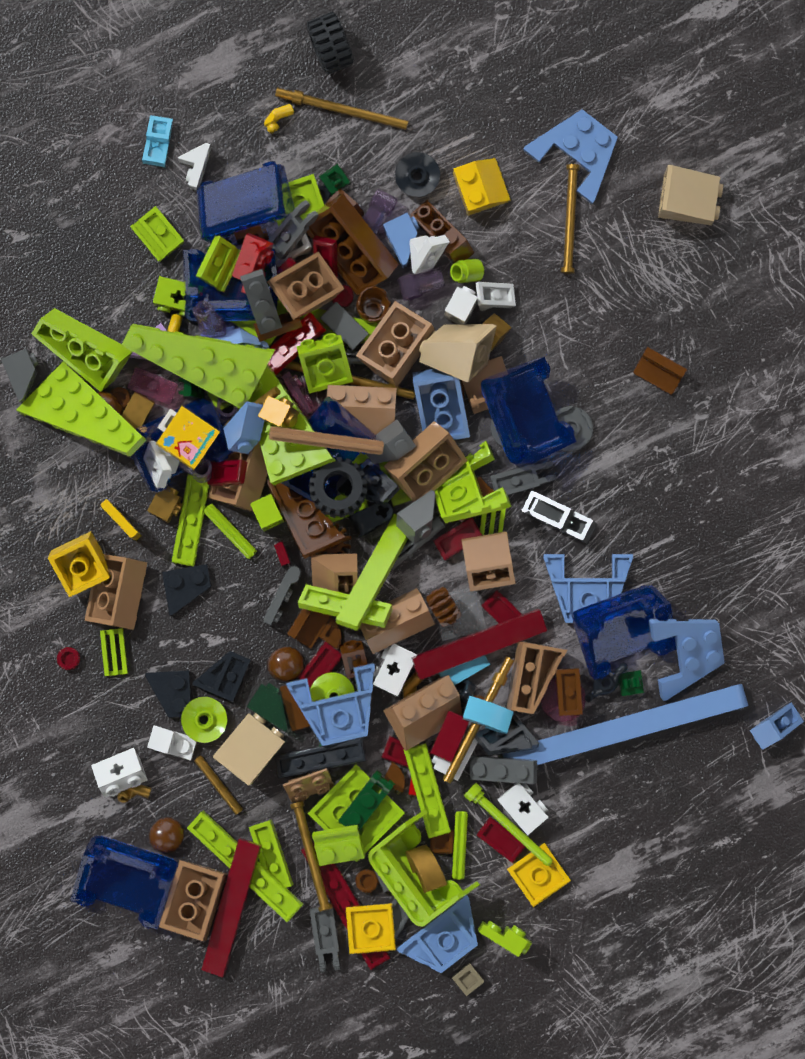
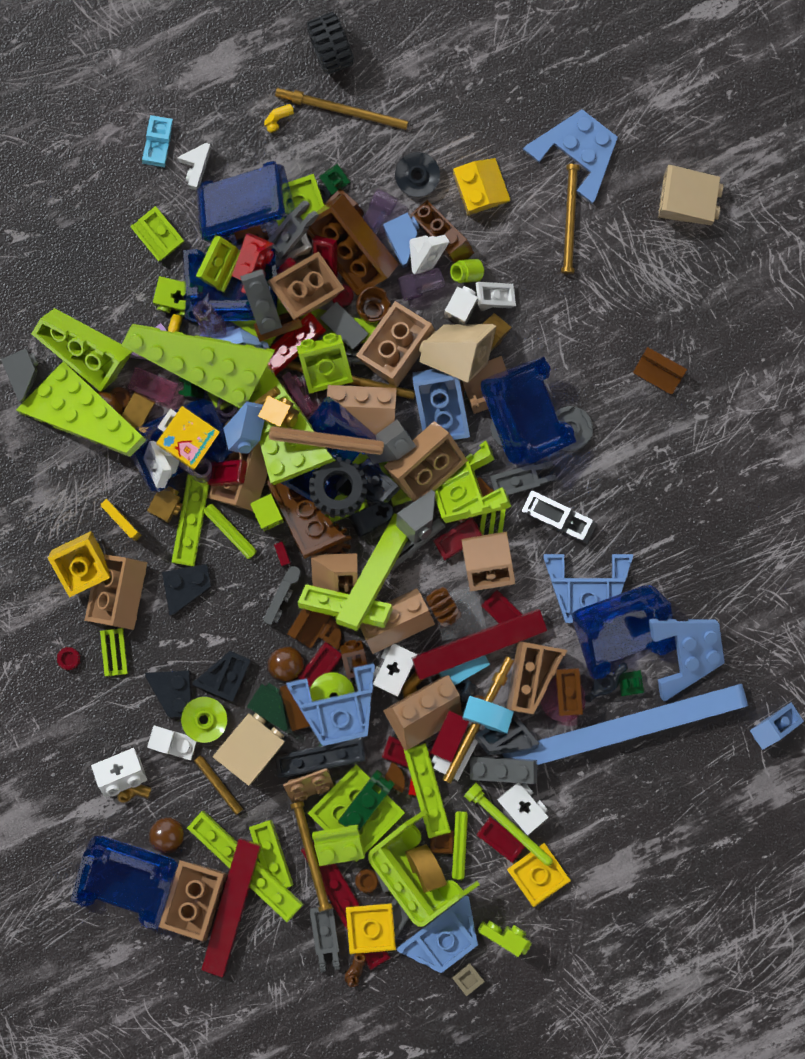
(355, 970): none -> reddish brown arm

